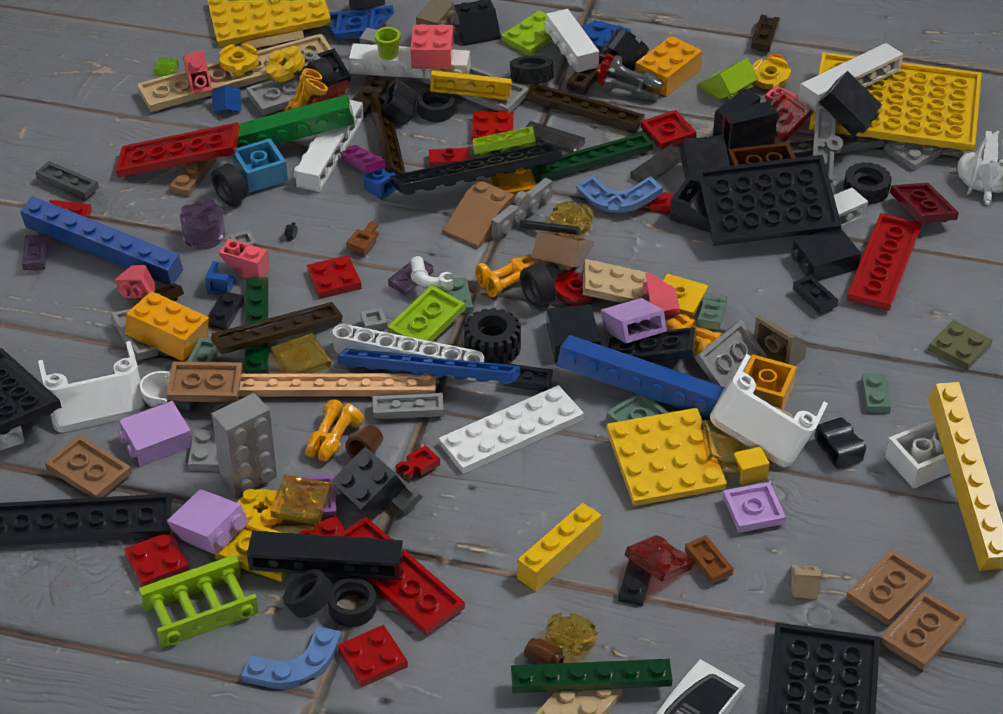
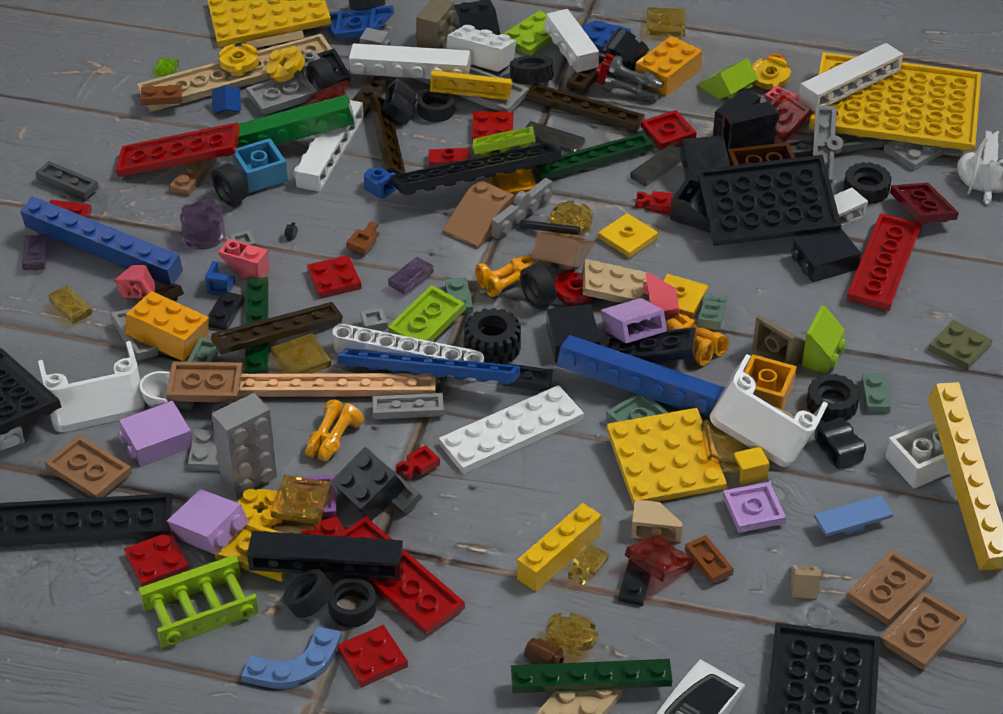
(70, 304): none -> clear yellow plate
(161, 95): none -> dark orange plate
(197, 72): coral slope -> none
(309, 84): light orange piece -> none
(362, 159): magenta plate -> none
(367, 437): reddish brown piece -> none
(387, 42): lime piece -> none
(421, 276): white piece -> none
(432, 46): coral brick -> none
(485, 48): none -> white brick
(587, 561): none -> clear yellow plate
(619, 201): medium blue plate -> none
(628, 235): none -> yellow plate
(654, 519): none -> tan slope
(665, 21): none -> clear yellow plate
(727, 352): light grey plate -> none
(765, 33): dark brown plate -> none
(815, 294): black plate -> none
(823, 342): none -> lime slope
(838, 385): none -> black tyre
(851, 104): black brick -> none
(853, 516): none -> medium blue piece

